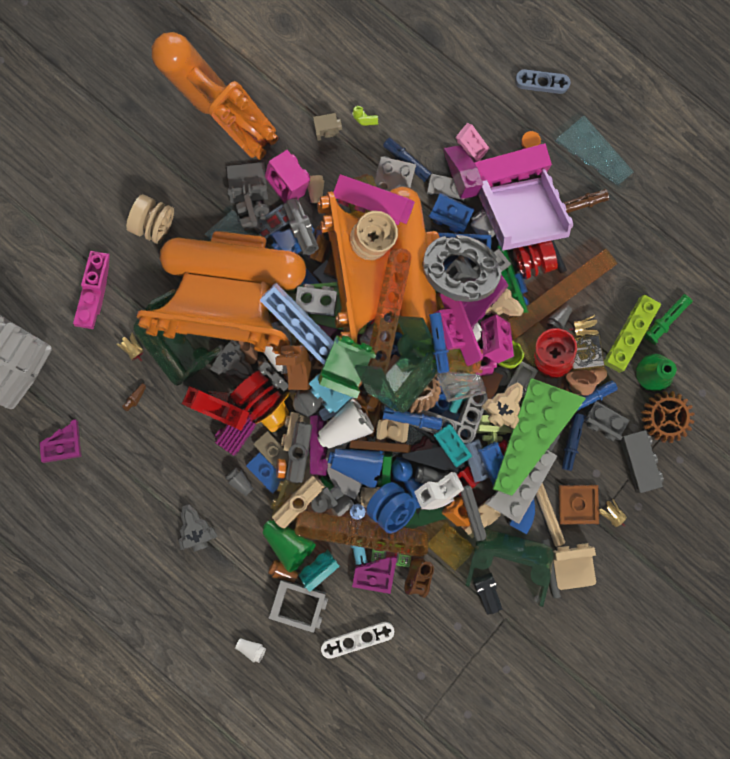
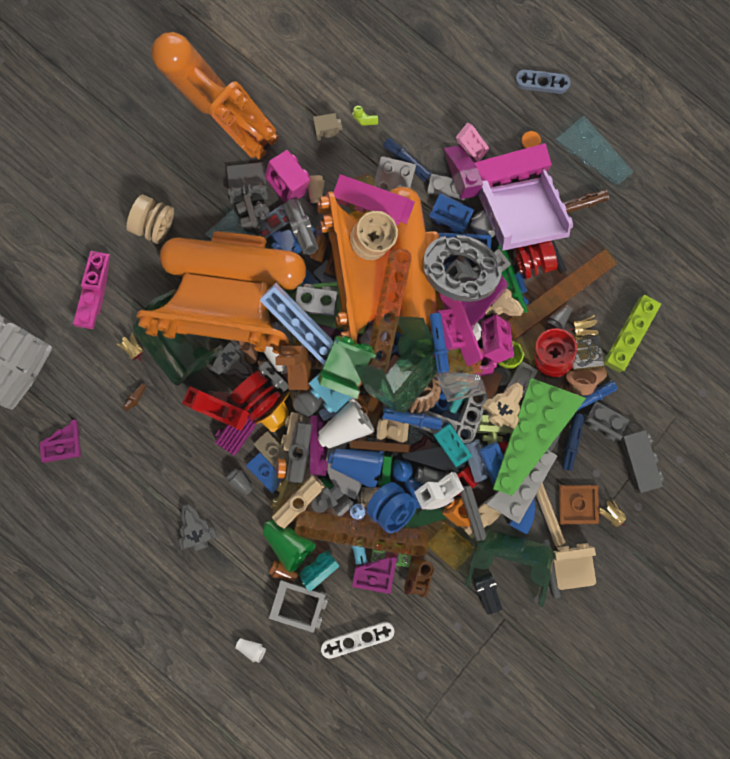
(655, 372): green cone -> none
(661, 325): green pin -> none
(661, 411): dark orange gear -> none

